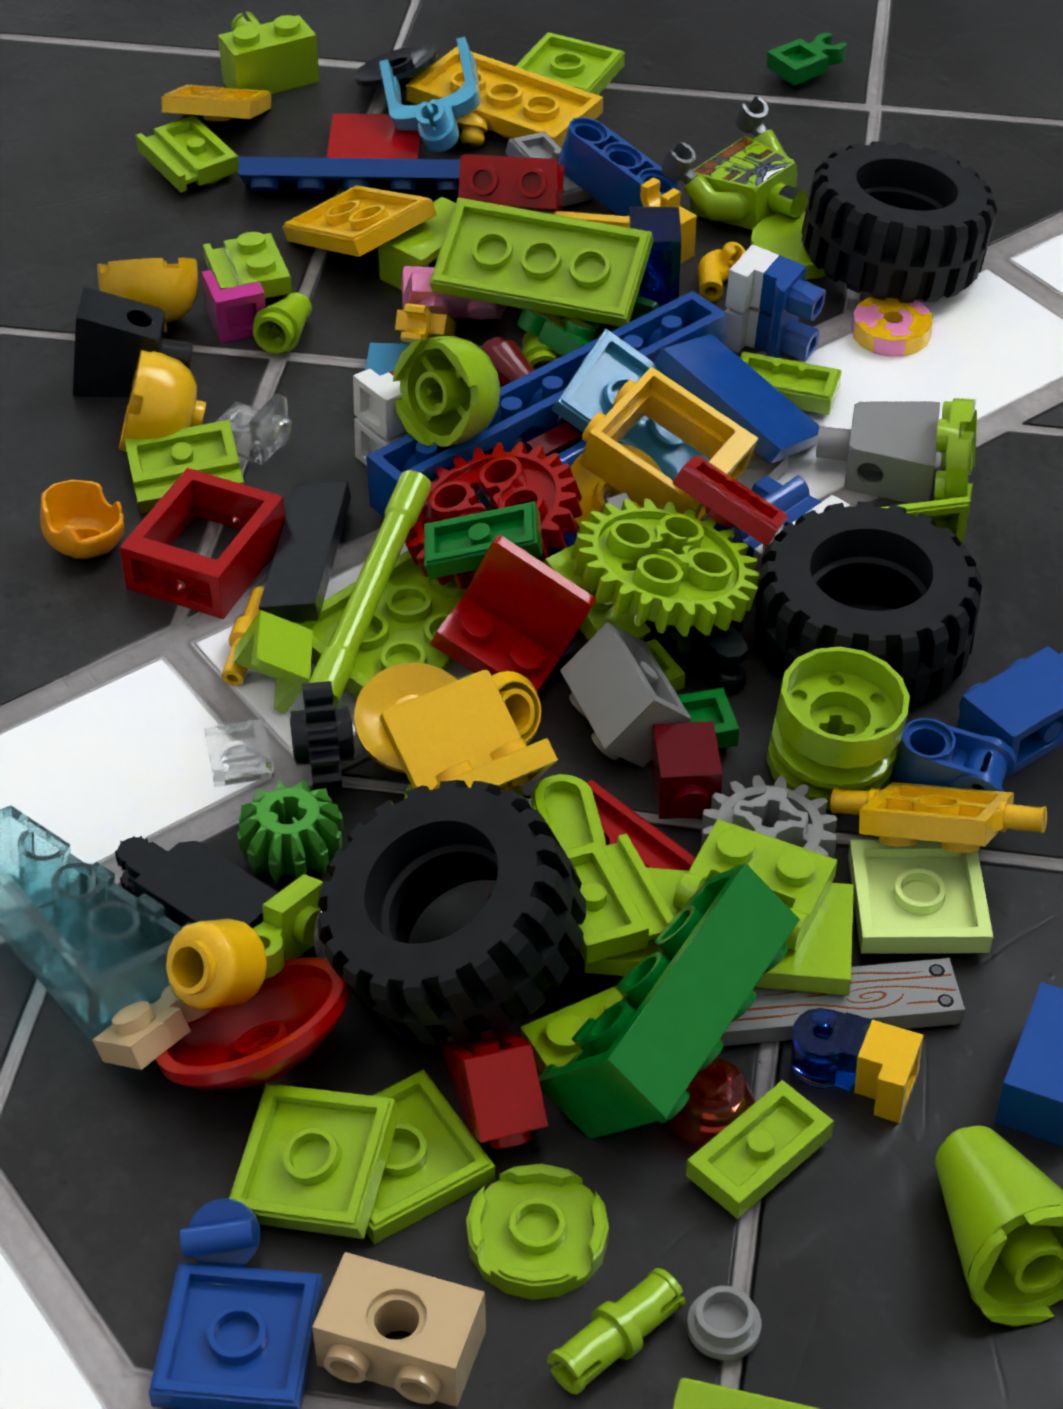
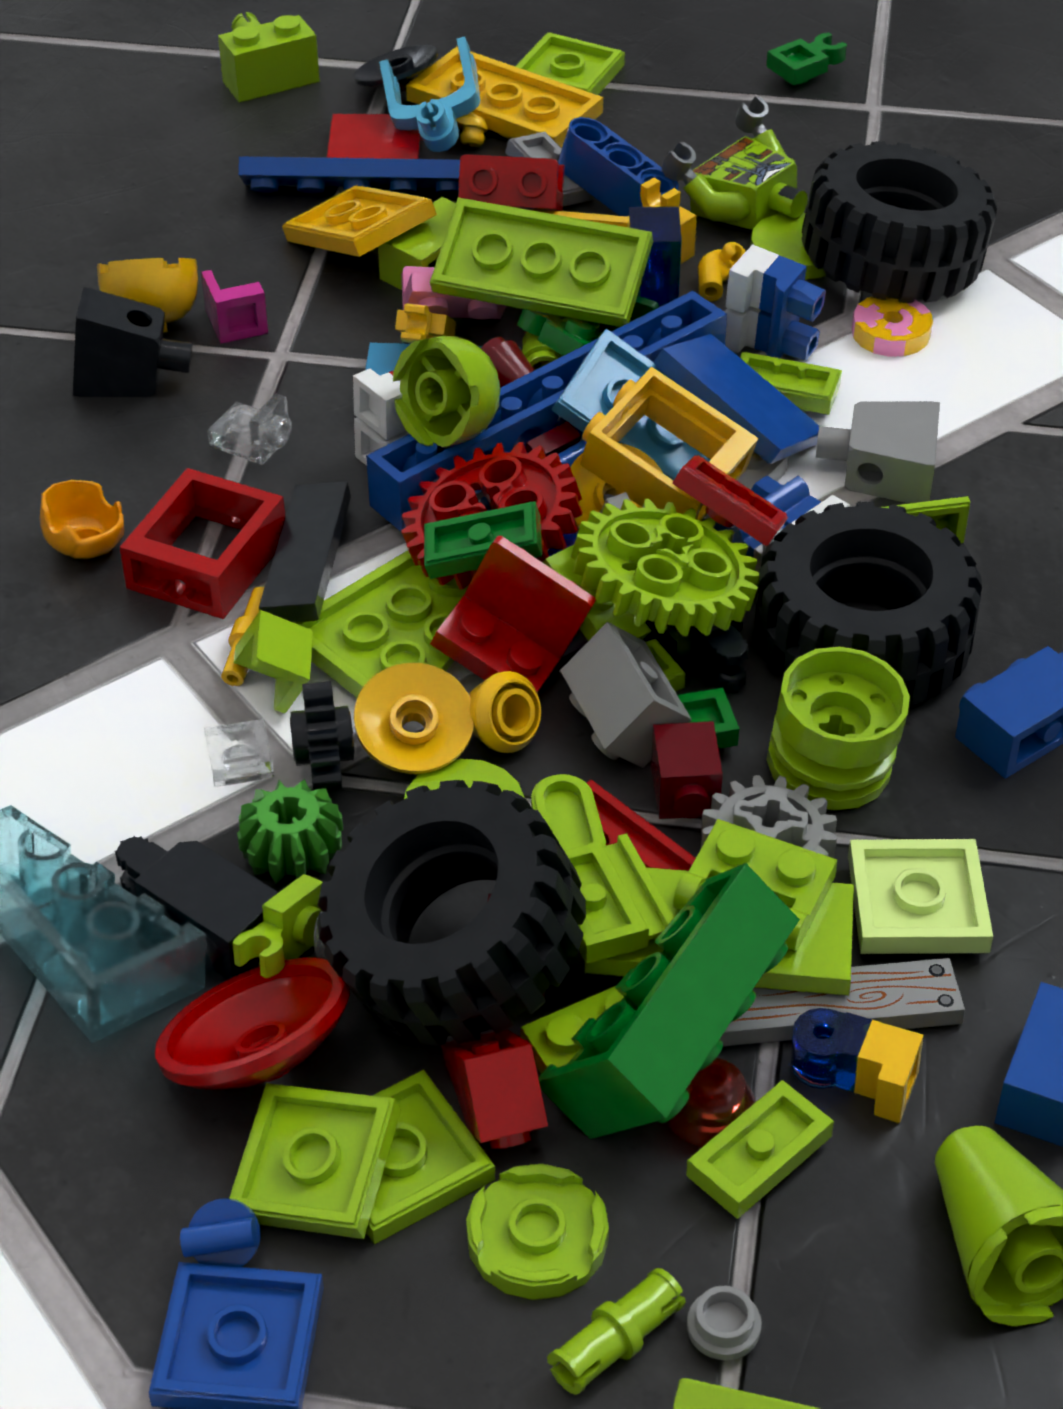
(146, 1030): tan plate -> none
(161, 399): yellow cylinder -> none
(161, 461): lime plate -> none
(188, 153): lime plate -> none
(216, 102): yellow plate -> none
(216, 963): yellow head -> none
(249, 260): lime plate -> none
(282, 323): lime cone -> none
(379, 1298): tan brick -> none
(400, 516): lime piece -> none
(464, 736): yellow bracket -> none
(949, 815): yellow plate -> none
(951, 757): blue piece -> none
(957, 443): lime plate -> none

